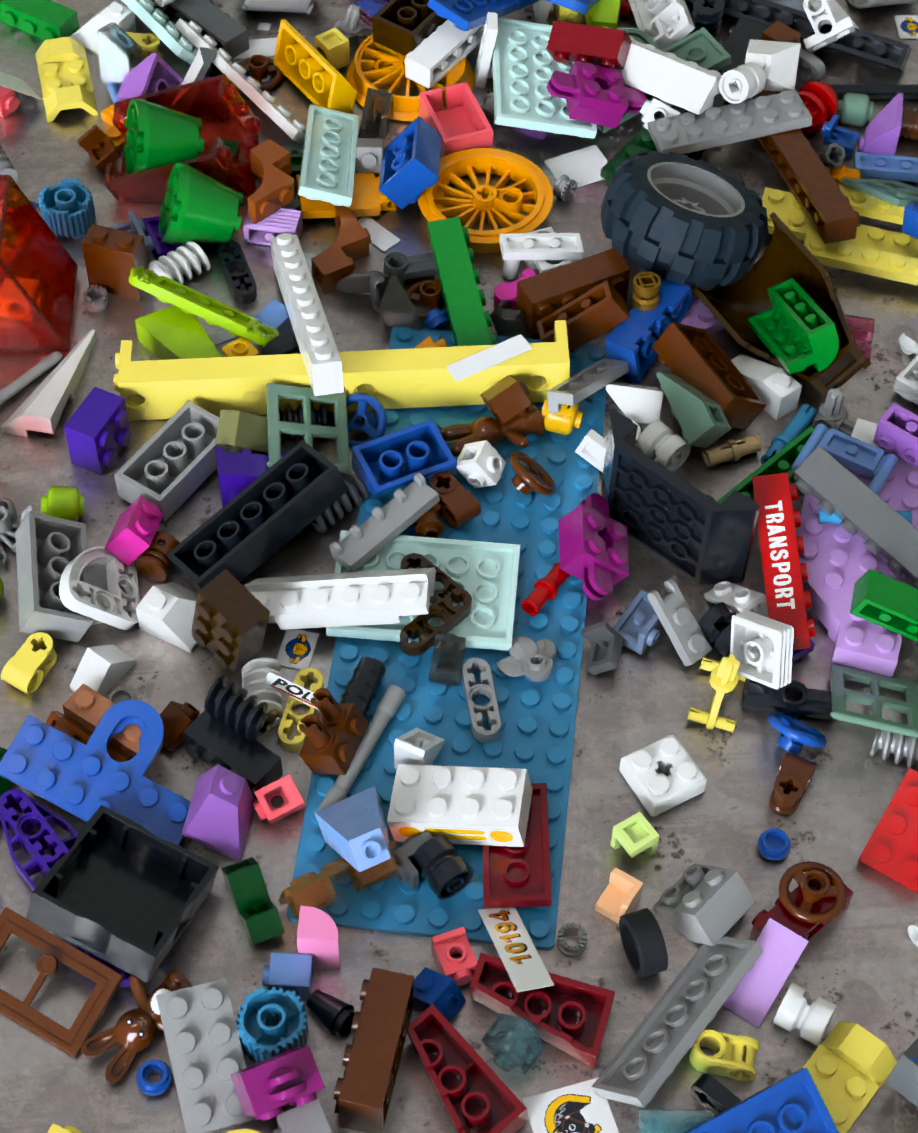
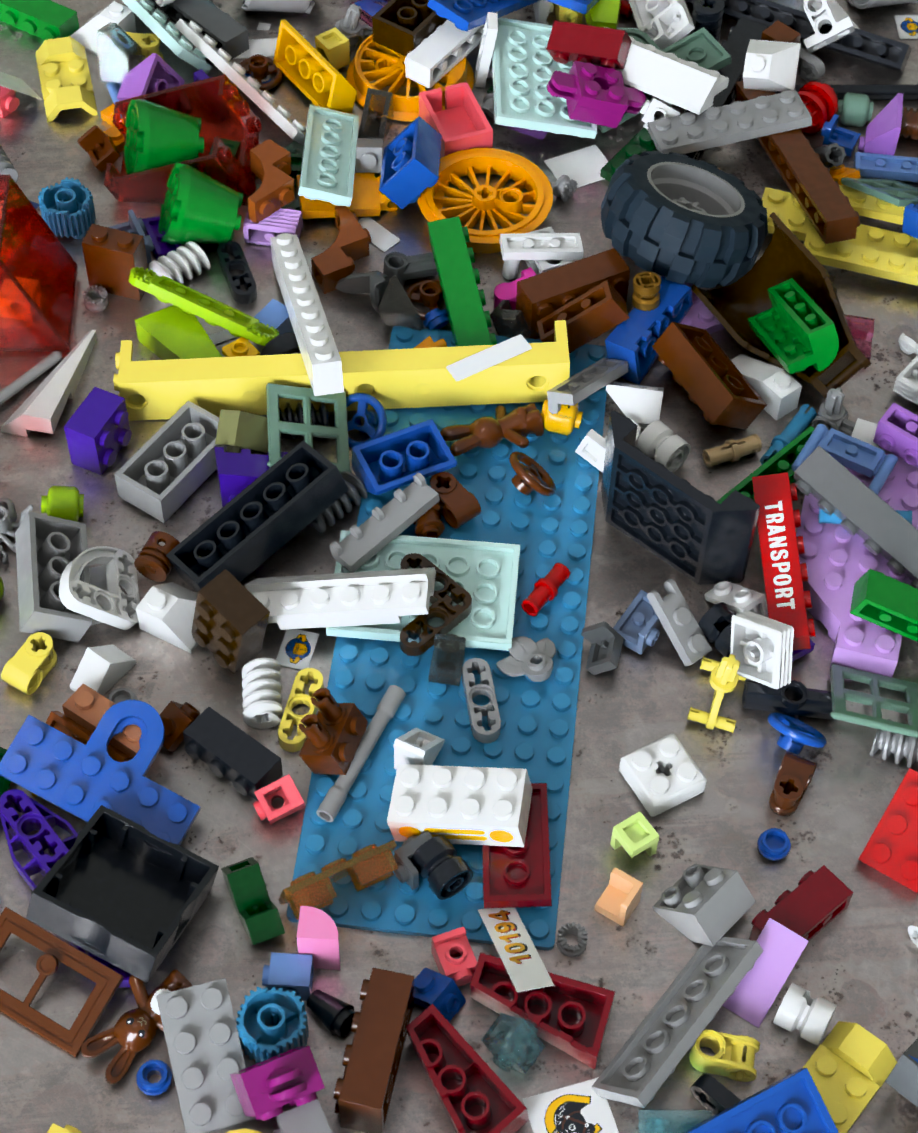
(134, 530): dark pink brick -> none
(199, 65): sticker -> none
(220, 812): medium lavender slope -> none
(238, 711): black piece -> none
(289, 688): white sticker -> none
(357, 829): light blue slope -> none
(364, 683): black axle -> none
(480, 464): white brick -> none
(506, 399): reddish brown brick -> none
(594, 547): magenta brick -> none
(643, 943): black tyre -> none
(697, 414): sand green slope -> none
(742, 83): white wheel -> none
(818, 877): reddish brown piece -> none

